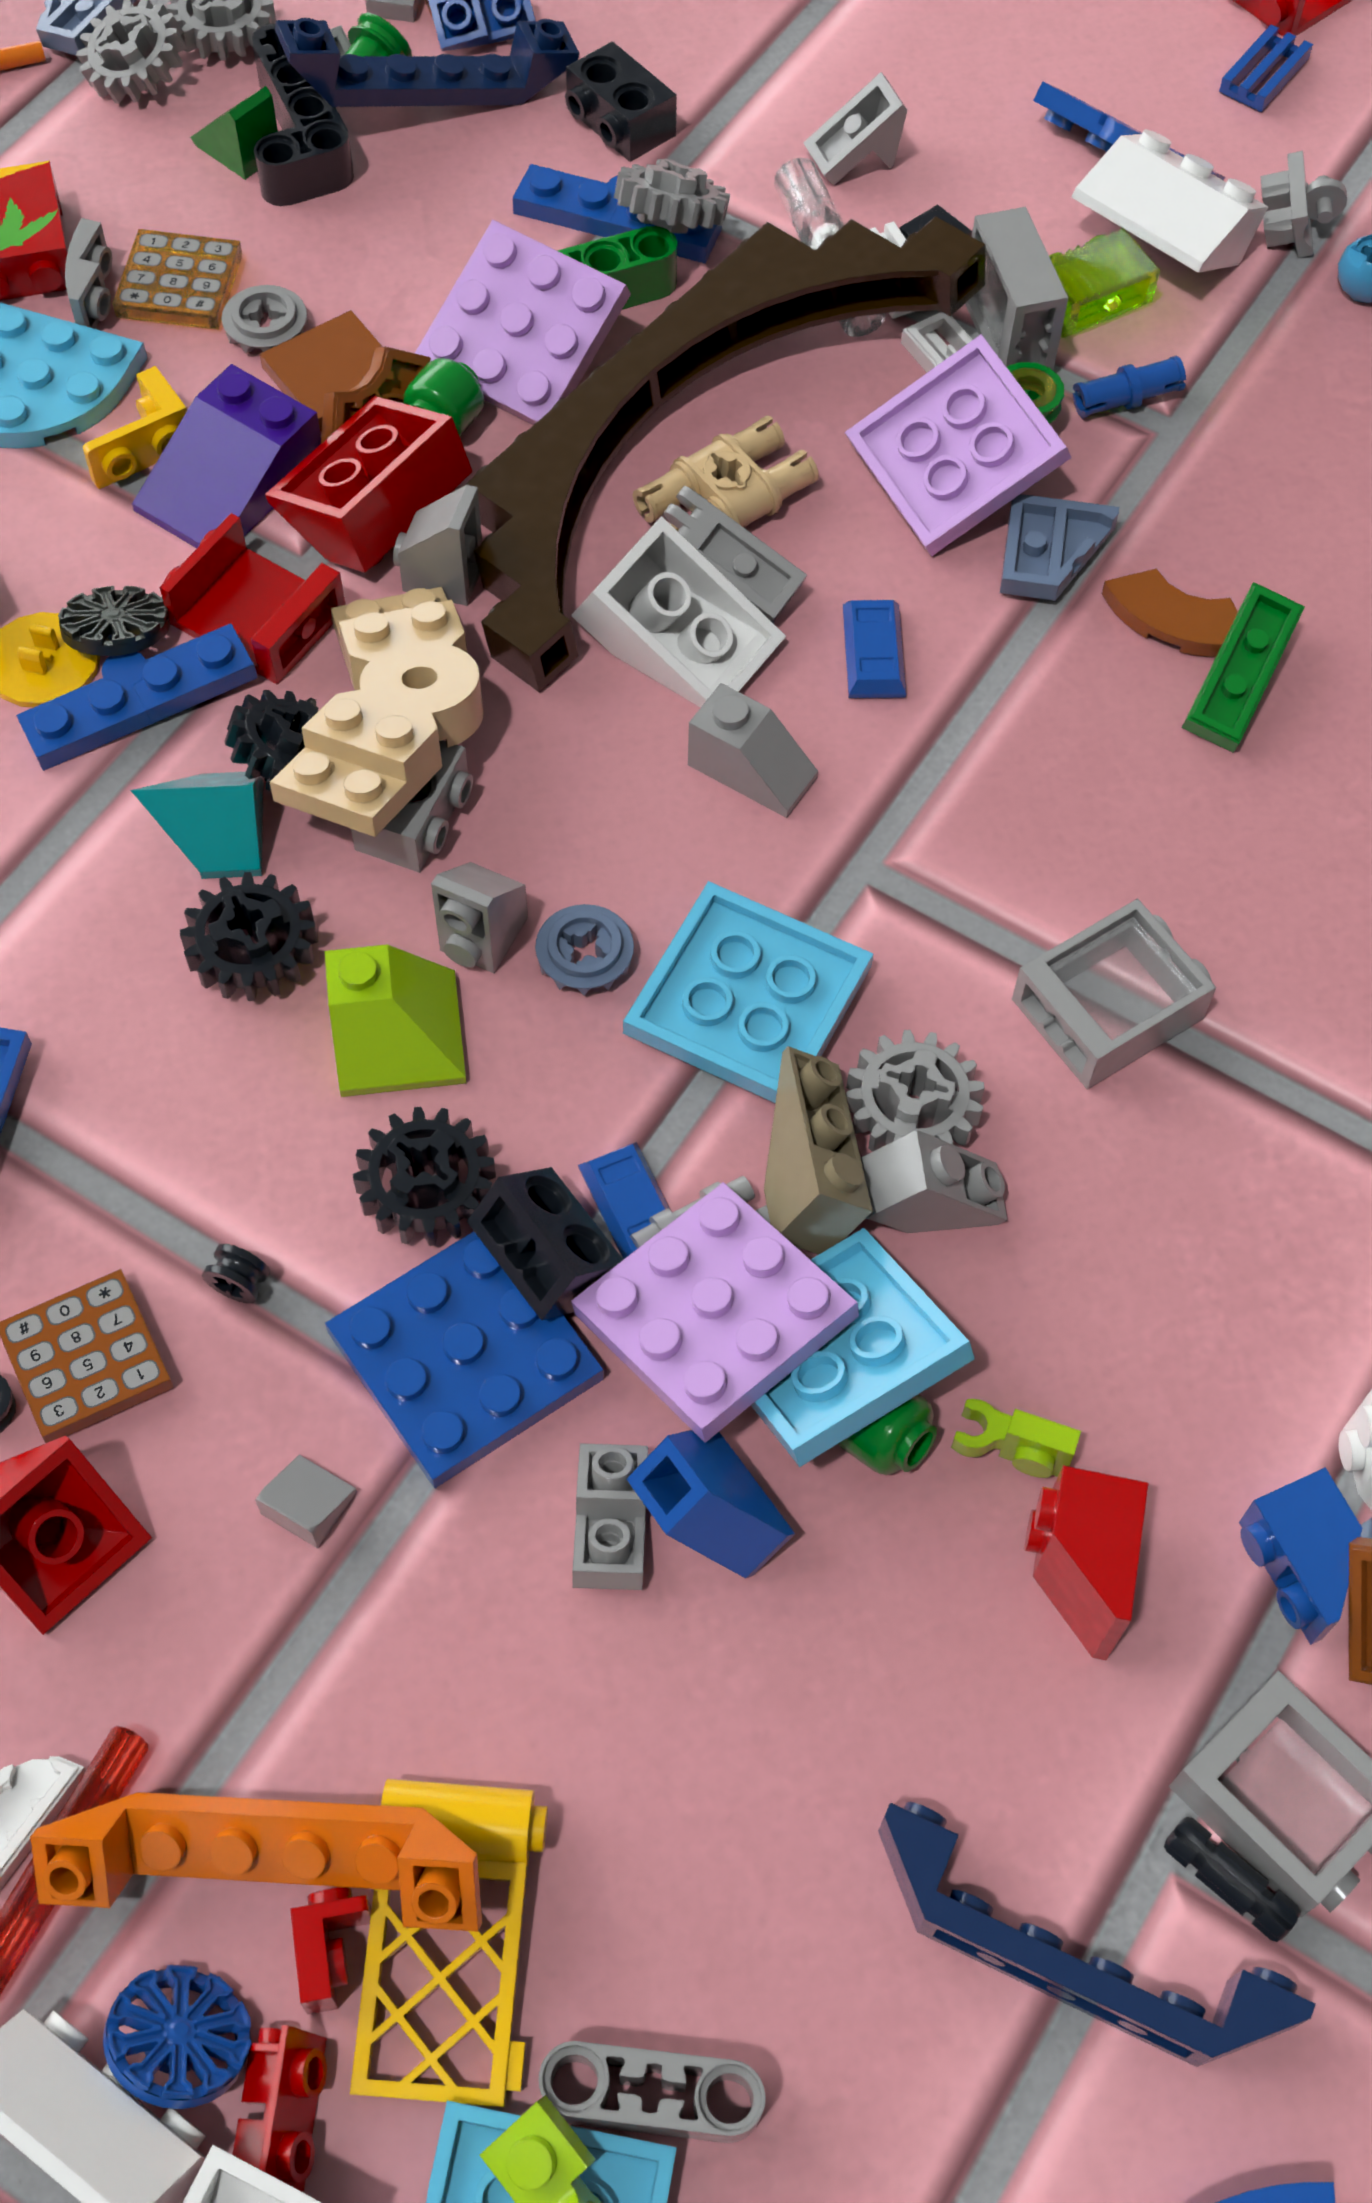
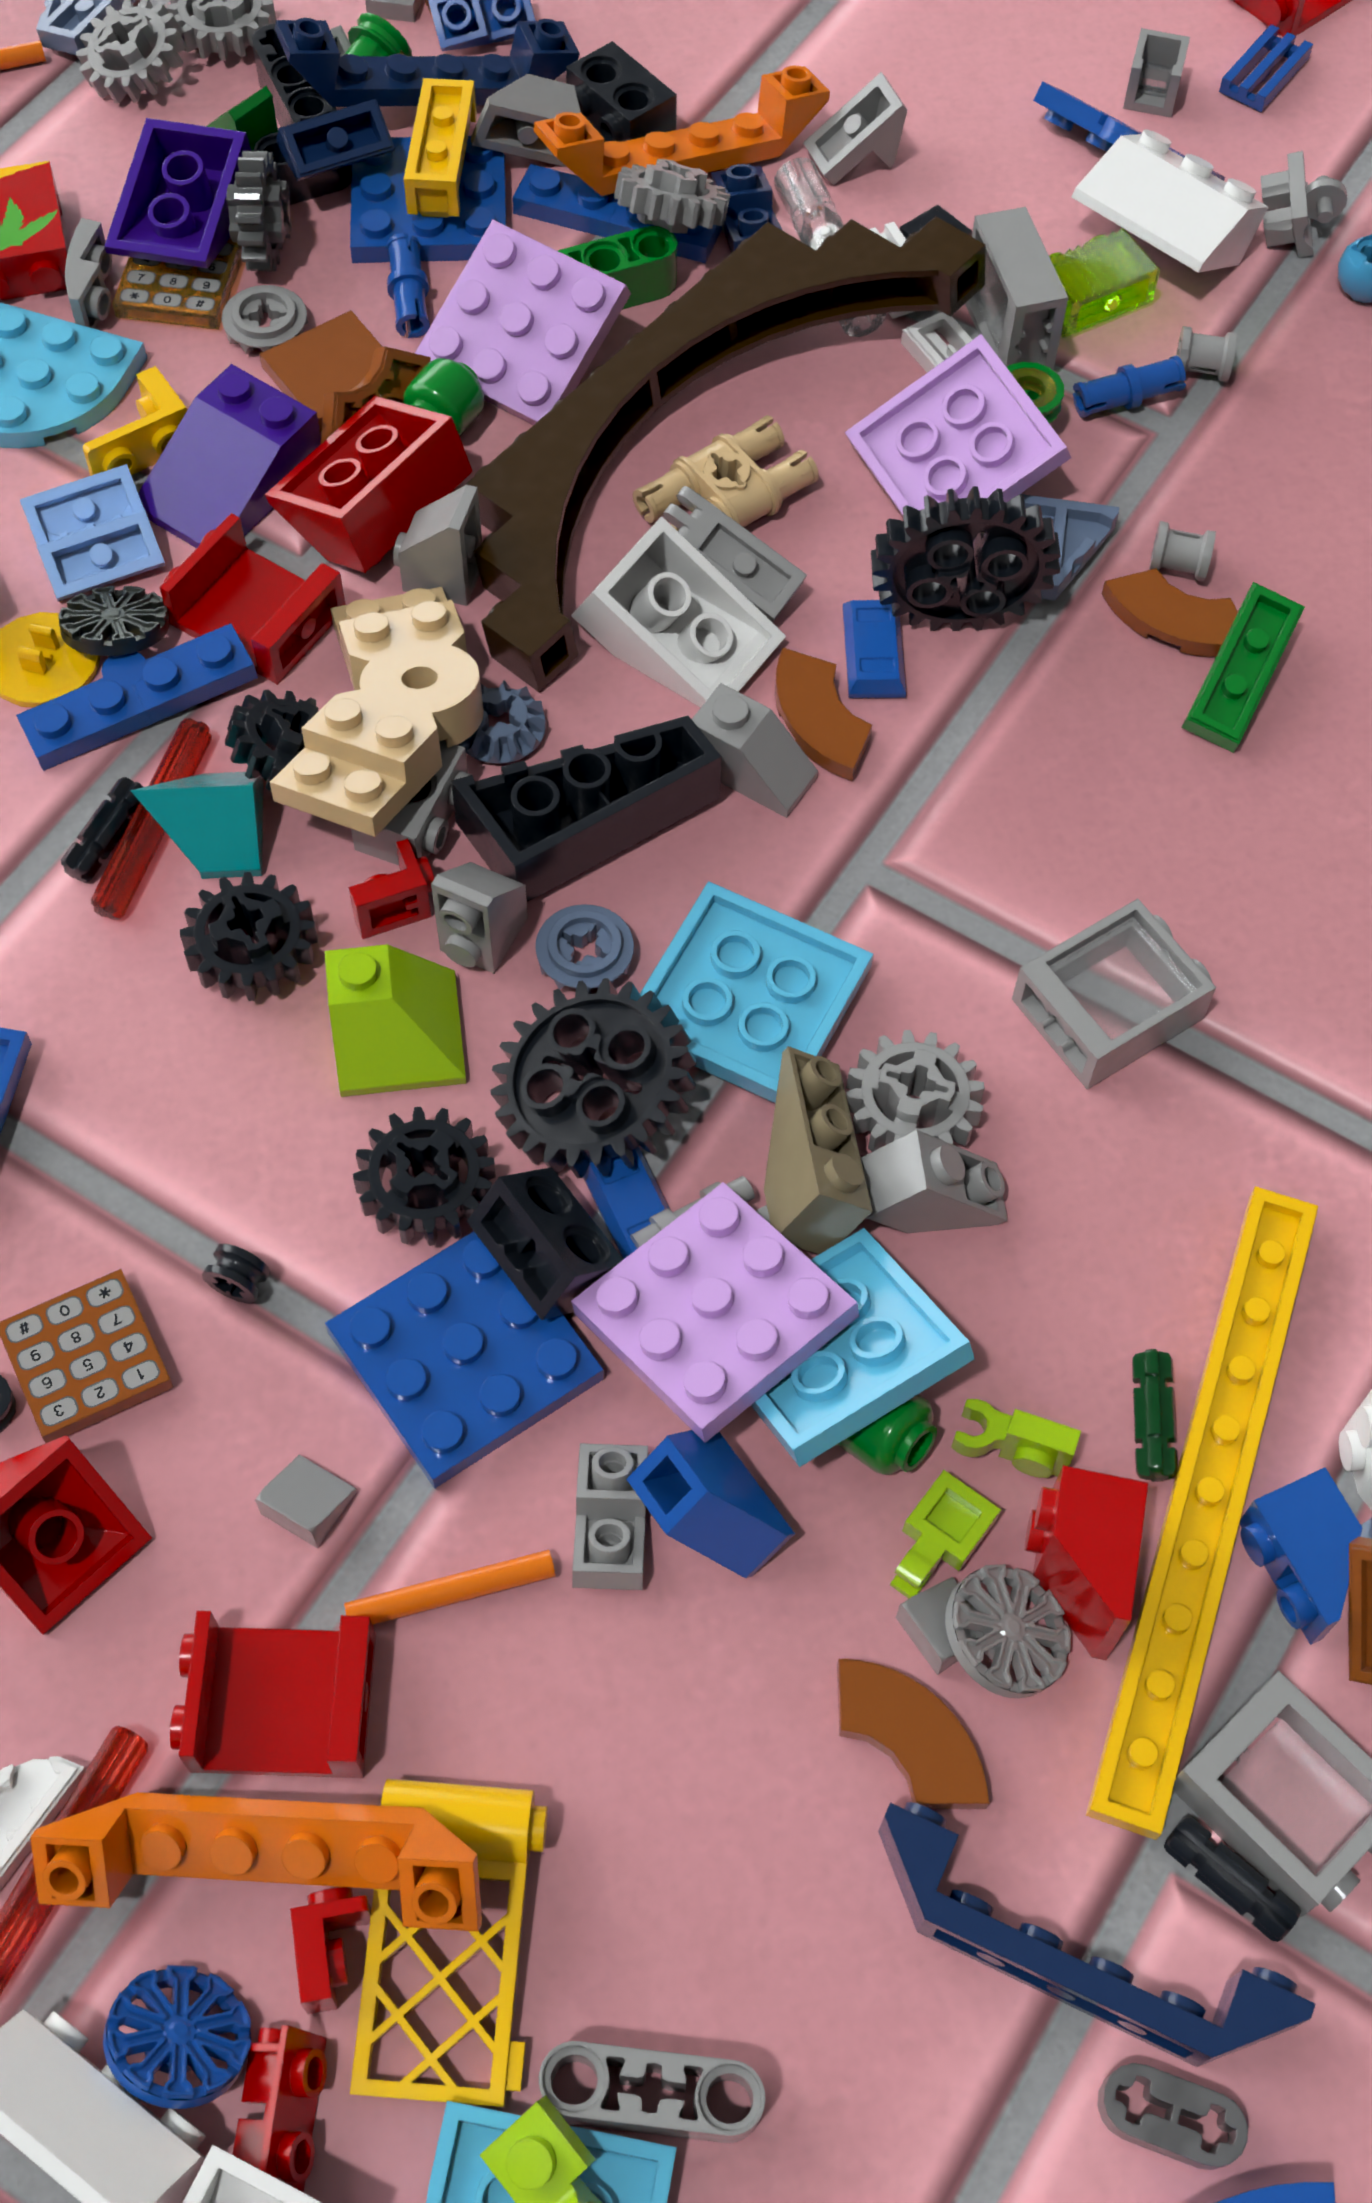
(92, 532): none -> light blue slope
(102, 831): none -> black axle
(143, 832): none -> clear red axle
(177, 194): none -> dark purple slope
(259, 211): none -> dark grey gear
(275, 1699): none -> red panel
(335, 140): none -> dark blue slope
(381, 208): none -> blue plate
(394, 898): none -> red bracket
(407, 285): none -> blue pin
(439, 147): none -> yellow container
(454, 1588): none -> orange bar
(507, 741): none -> sand blue gear
(510, 116): none -> light grey slope
(569, 1125): none -> black gear
(587, 805): none -> black wedge
(749, 202): none -> dark blue slope
(785, 108): none -> orange slope
(816, 715): none -> dark orange tile
(914, 1731): none -> dark orange tile
(925, 1624): none -> light grey slope
(946, 1528): none -> lime plate
(985, 543): none -> black gear
(1007, 1631): none -> light grey wheel
(1154, 1415): none -> dark green axle
(1156, 72): none -> light grey window
(1165, 2134): none -> flat silver beam
(1182, 551): none -> light grey bush
(1202, 1518): none -> yellow plate
(1207, 353): none -> light grey bush

